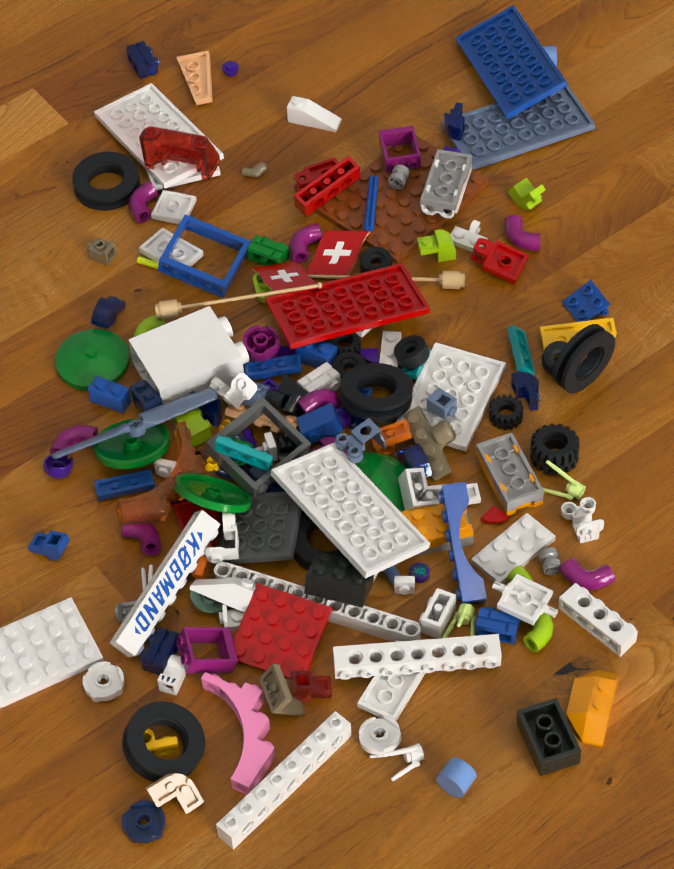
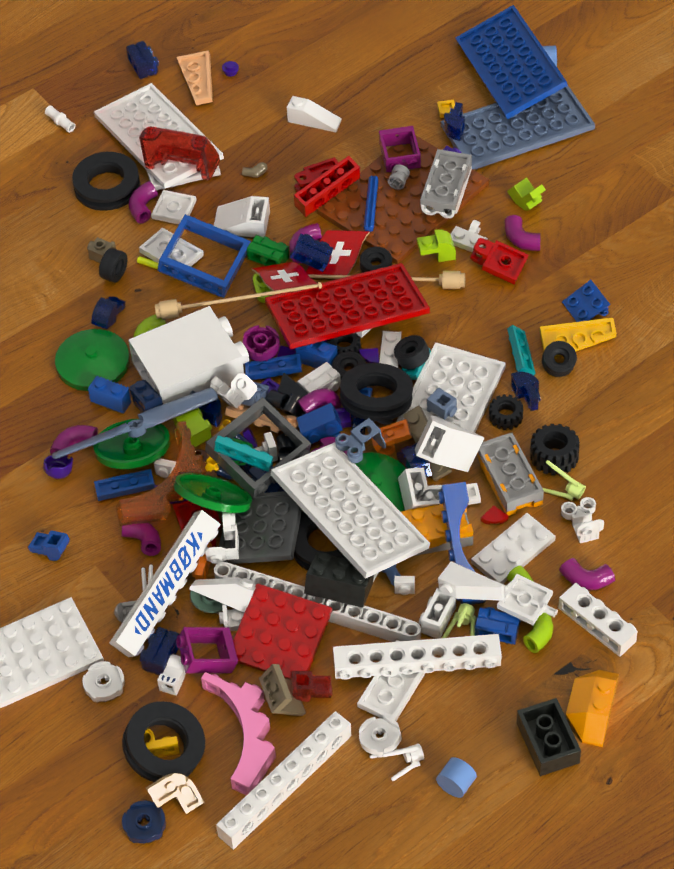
(60, 119): none -> white pin
(113, 265): none -> black tyre
(244, 217): none -> white slope
(311, 252): none -> clear blue brick
(420, 571): tile -> none
(445, 107): none -> yellow plate
(448, 444): none -> white slope
(467, 584): none -> white slope
(550, 561): light grey wheel -> none
(591, 341): black tyre -> none

